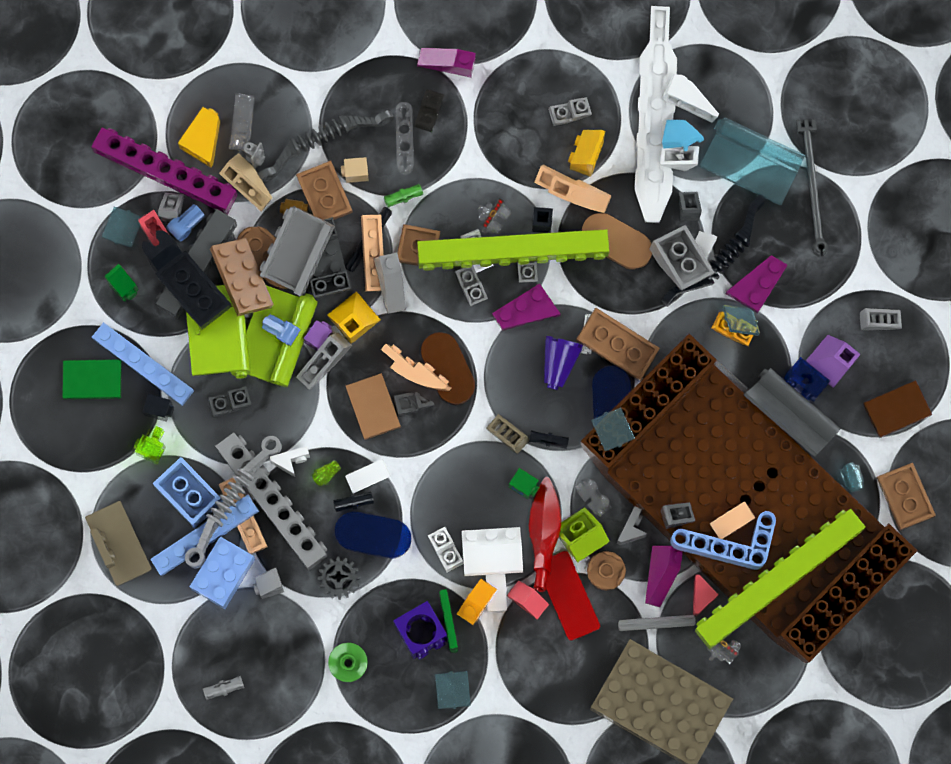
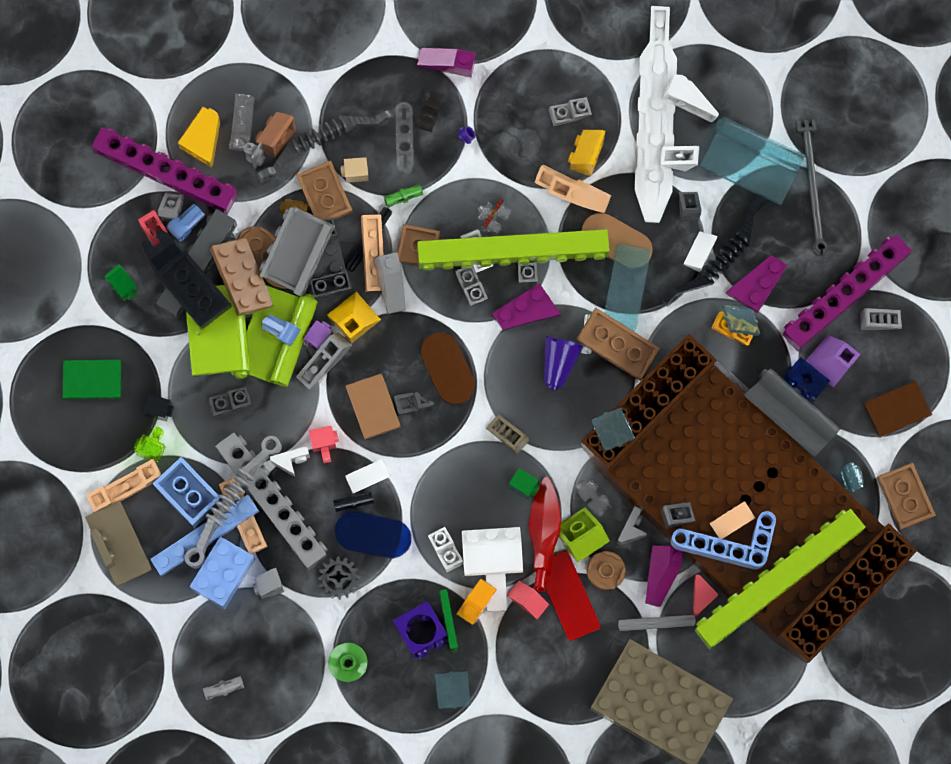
(122, 227): clear light blue piece -> none
(125, 486): none -> light nougat slope
(142, 364): light blue plate -> none
(246, 181): tan slope -> none
(276, 134): none -> nougat slope
(323, 440): none -> coral brick
(325, 473): clear neon green cone -> none
(420, 374): light nougat slope -> none
(466, 134): none -> dark purple plate
(542, 220): black brick -> none
(549, 439): black pin -> none
(609, 389): clear blue tile -> none
(627, 284): none -> clear light blue piece
(680, 134): medium azure slope -> none
(681, 257): light grey slope -> none
(725, 651): clear hips -> none
(799, 338): none -> magenta brick

